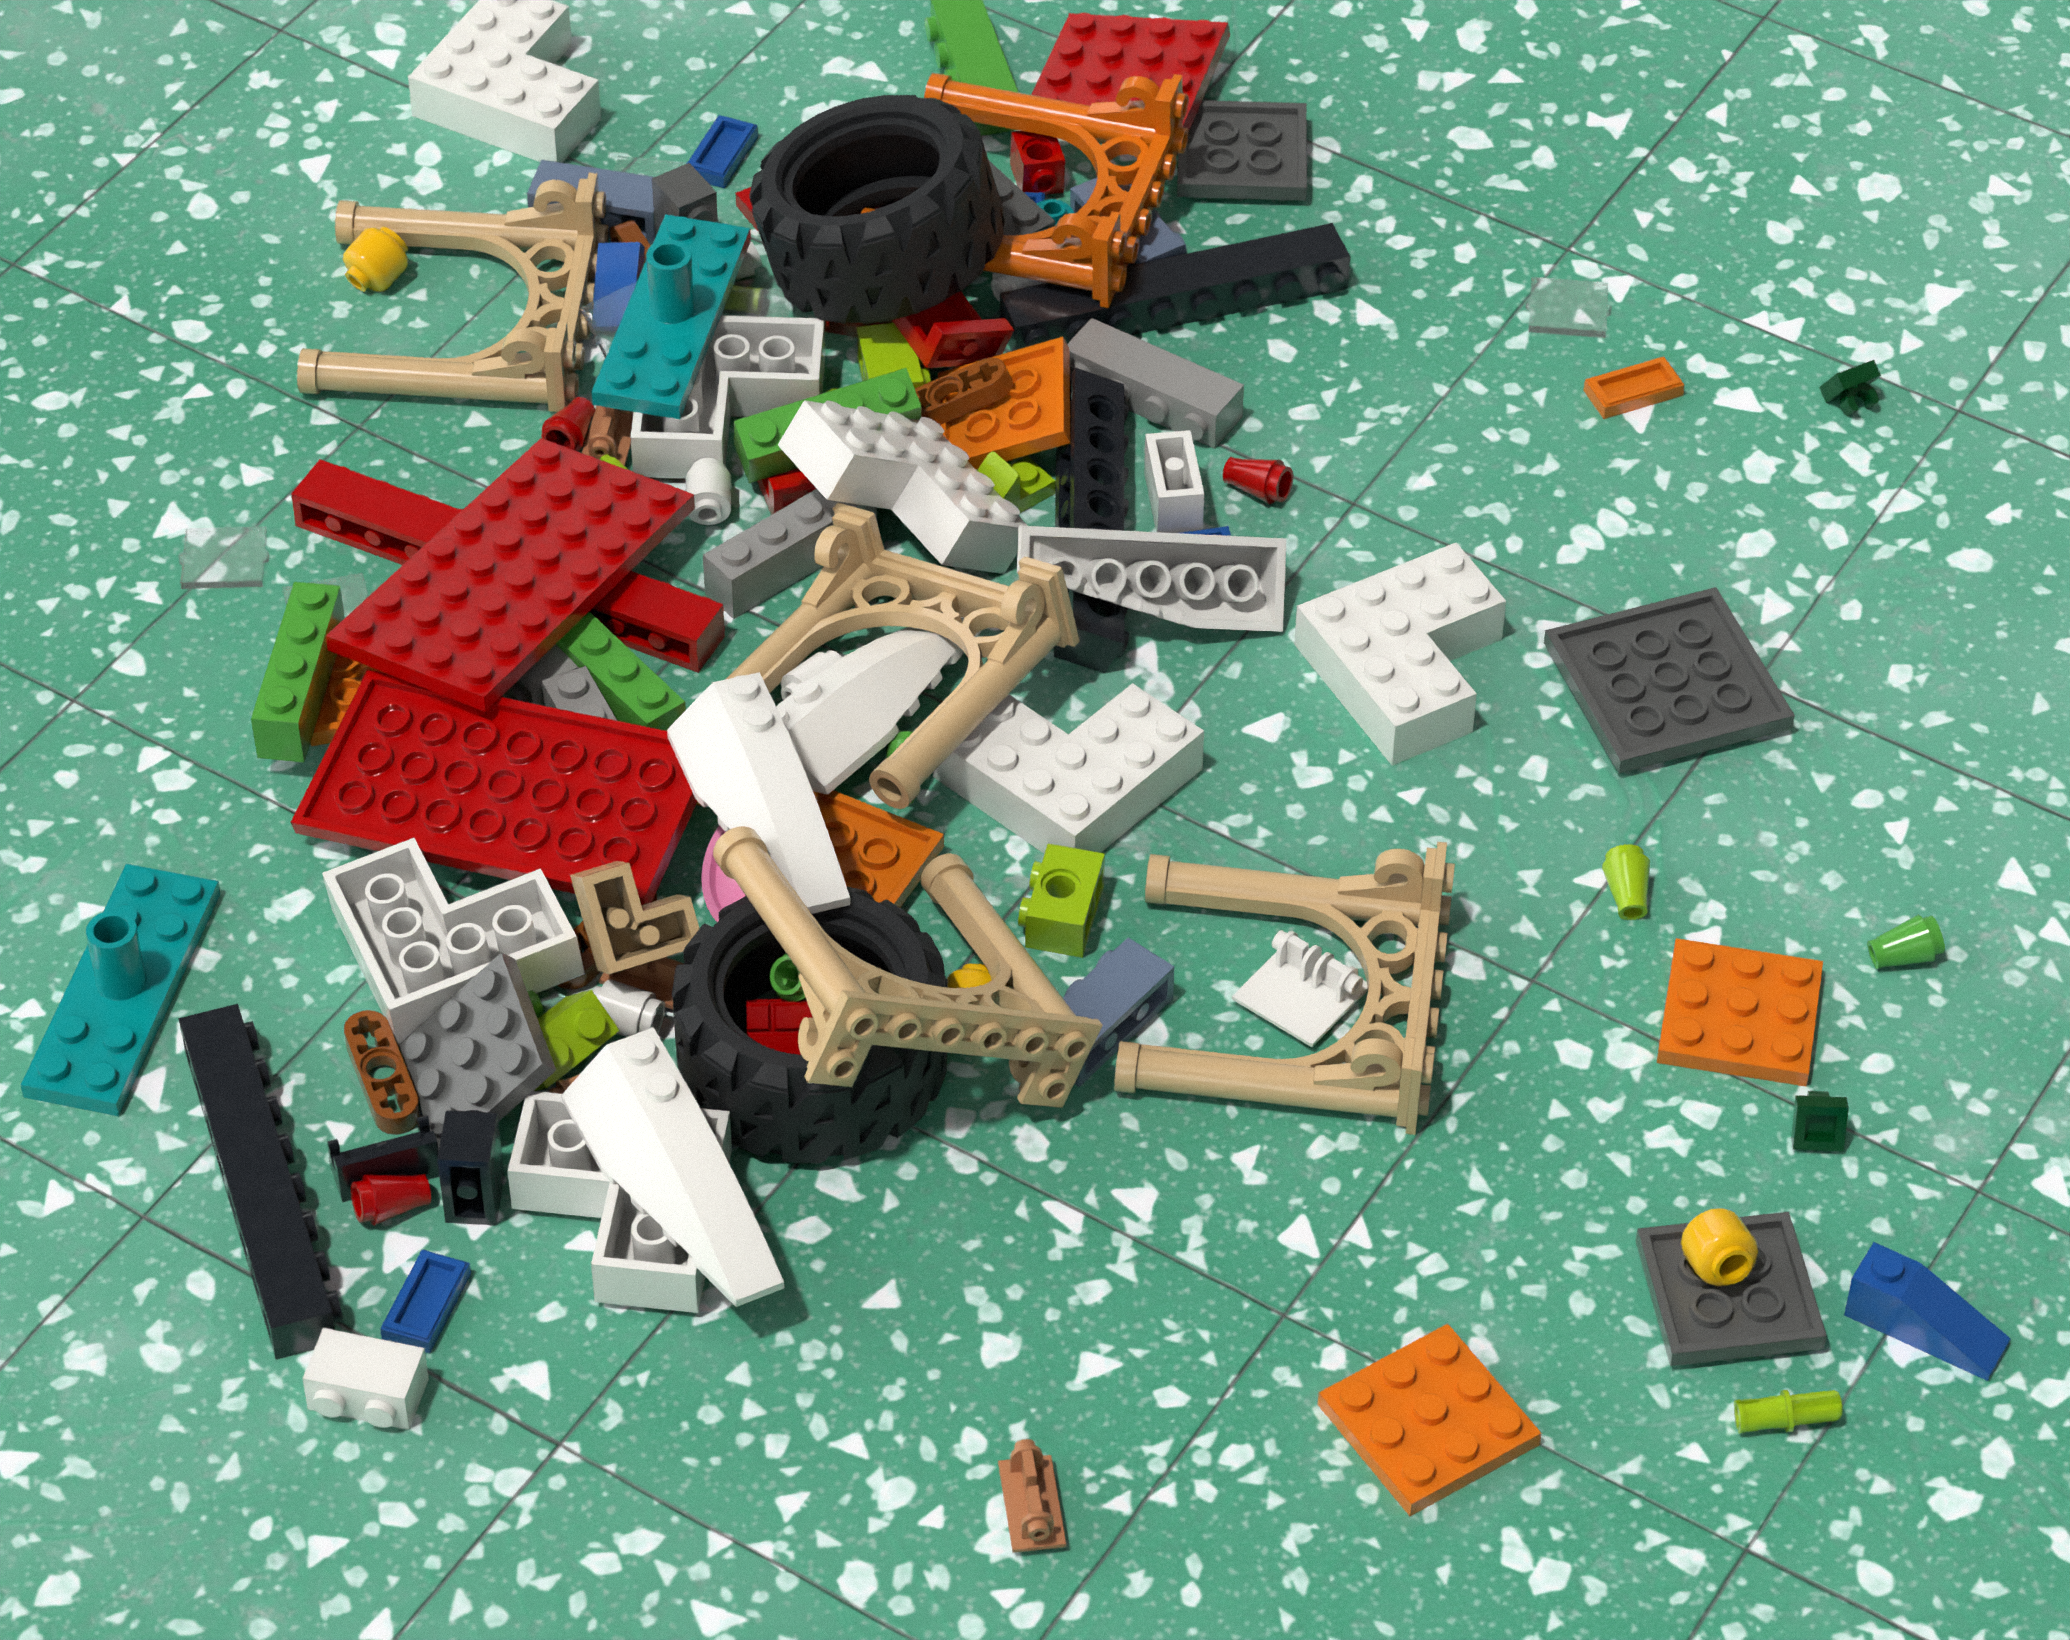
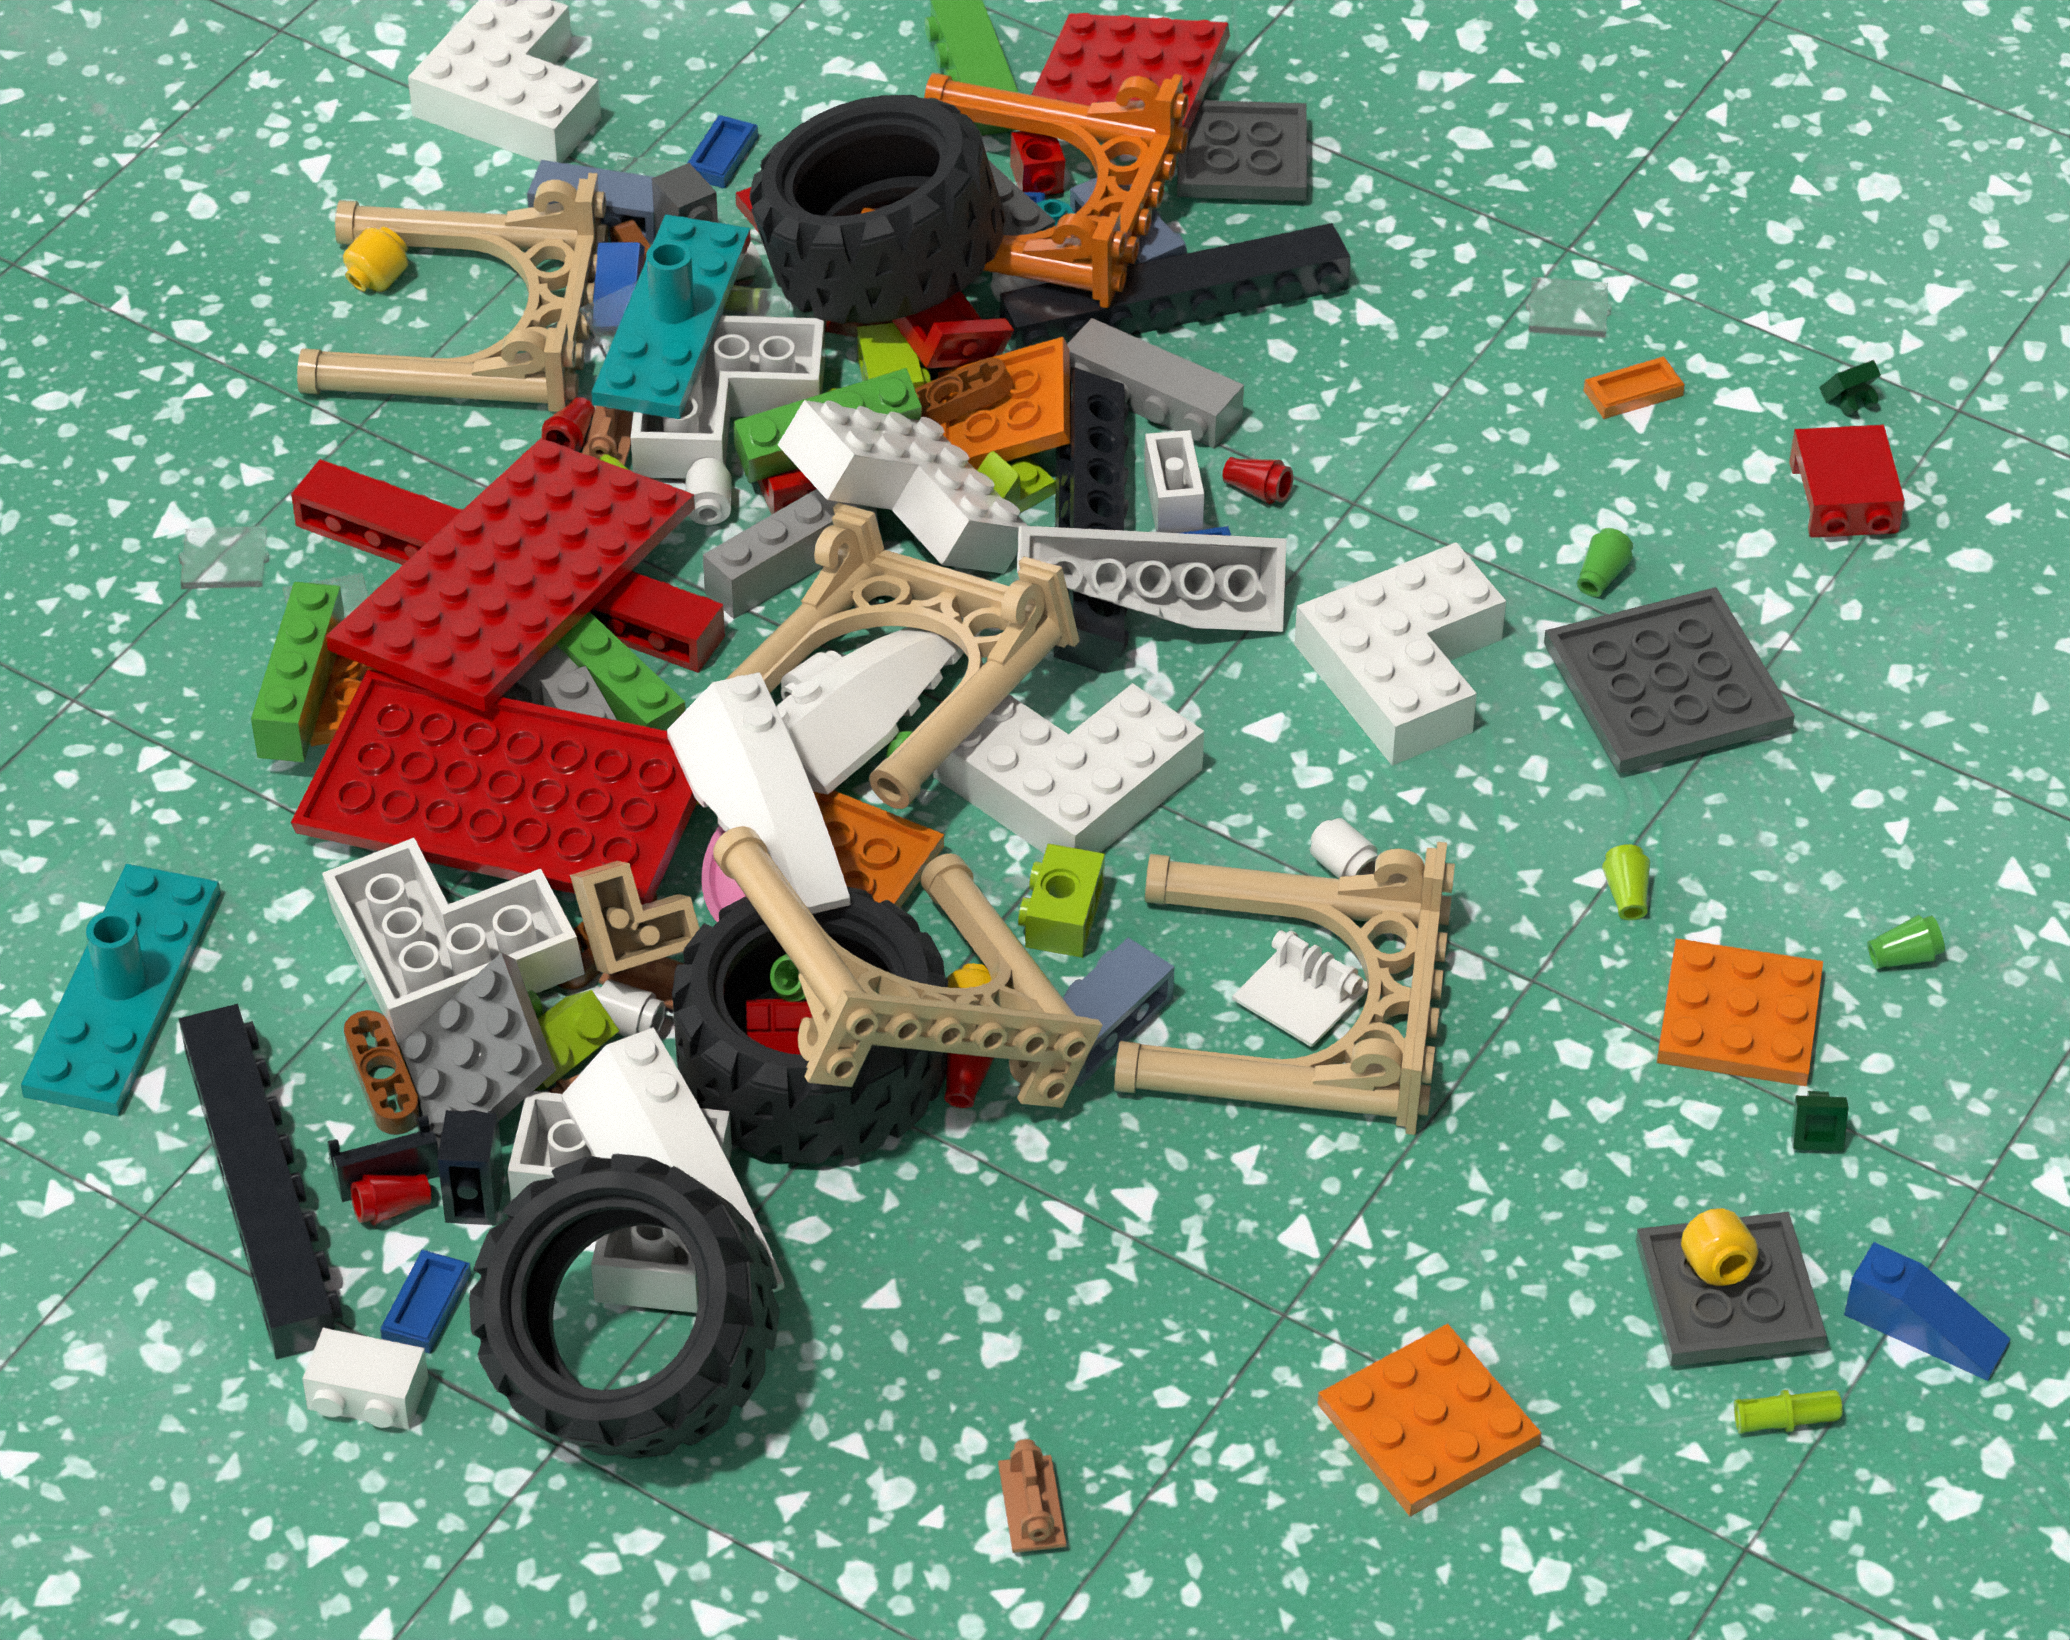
(538, 1243): none -> black tyre
(965, 1078): none -> red cone
(1343, 849): none -> white brick
(1605, 559): none -> bright green cone
(1848, 480): none -> red panel

